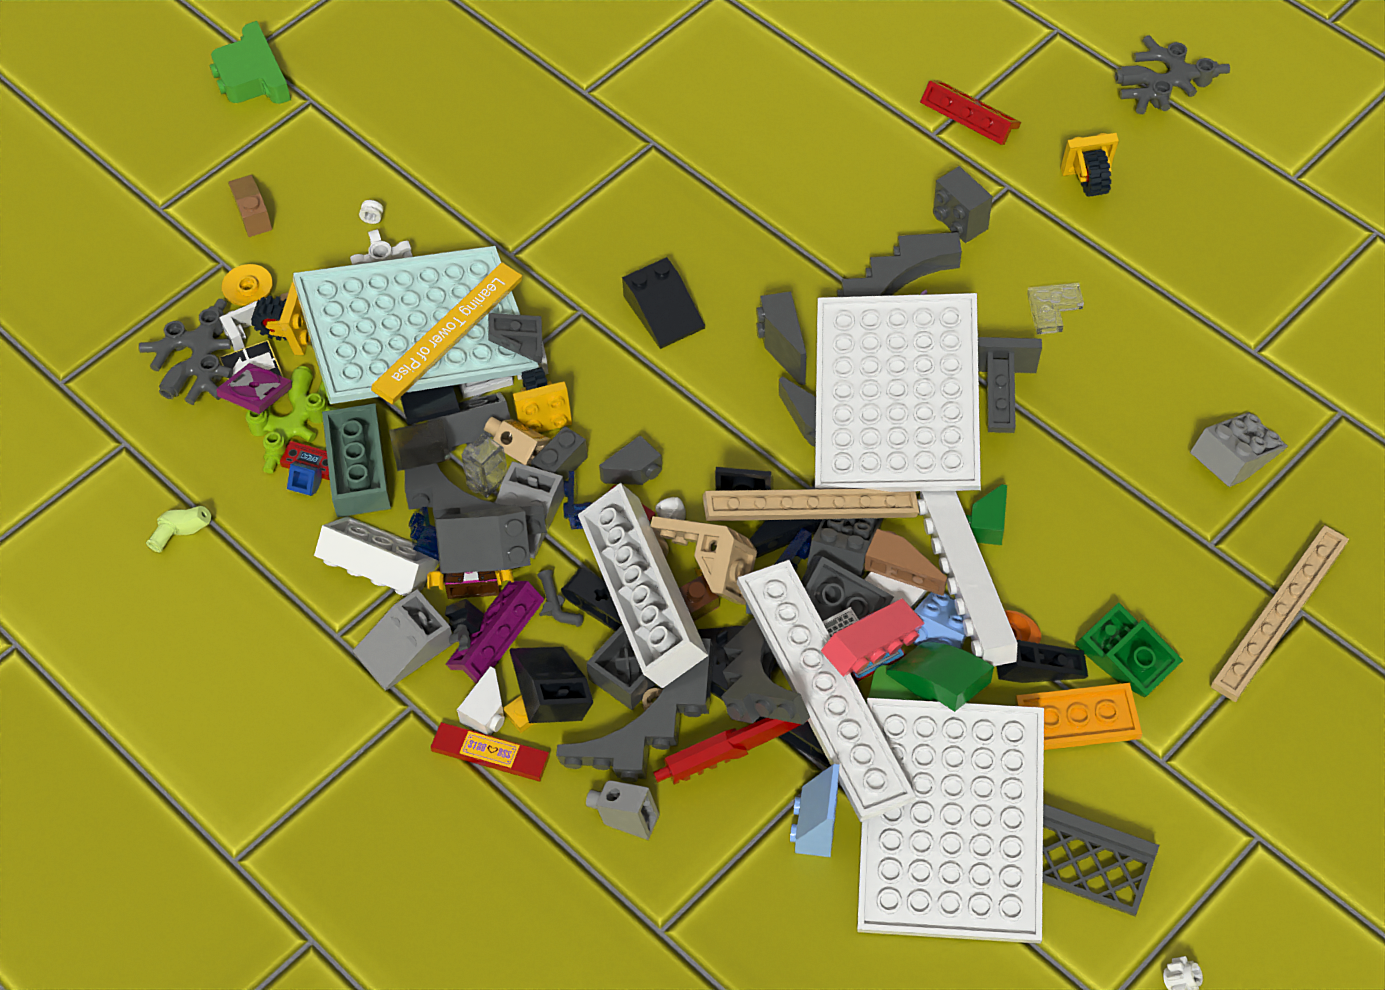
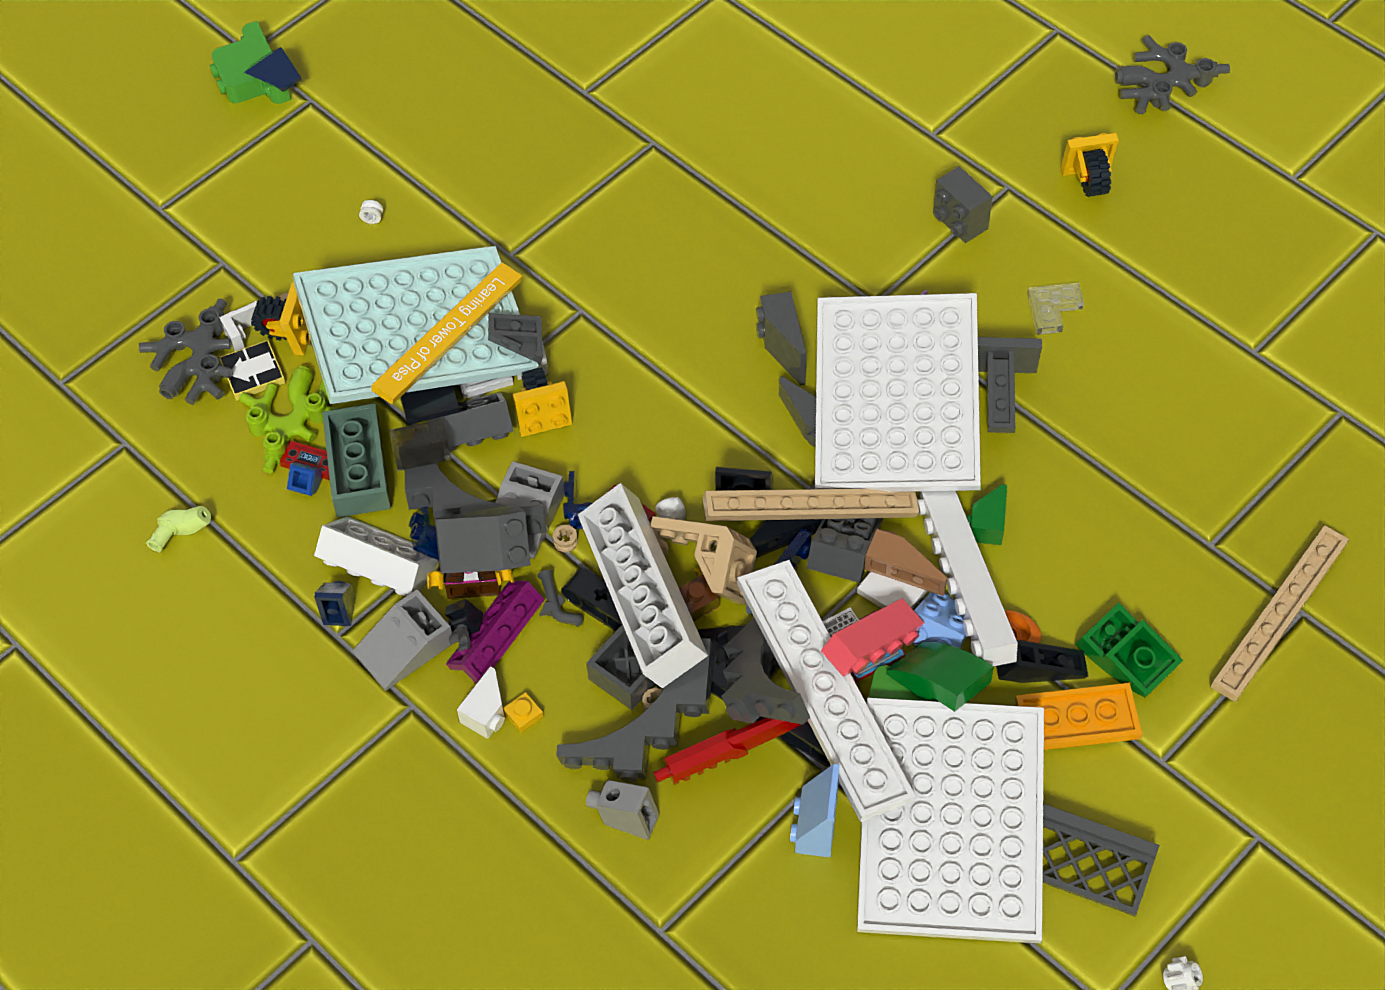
(246, 284): yellow dish -> none
(250, 205): medium nougat slope -> none
(254, 388): magenta piece -> none
(275, 69): none -> dark blue slope
(335, 603): none -> dark blue slope
(382, 250): white pin -> none
(484, 465): clear brick -> none
(490, 751): red tile -> none
(525, 441): tan torso -> none
(551, 685): black slope -> none
(561, 545): none -> tan bush
(562, 454): dark grey brick -> none
(632, 464): dark grey slope -> none
(662, 303): black slope -> none
(837, 589): dark grey slope -> none
(911, 259): dark grey arch -> none
(969, 111): red fence -> none
(1237, 448): light grey slope -> none

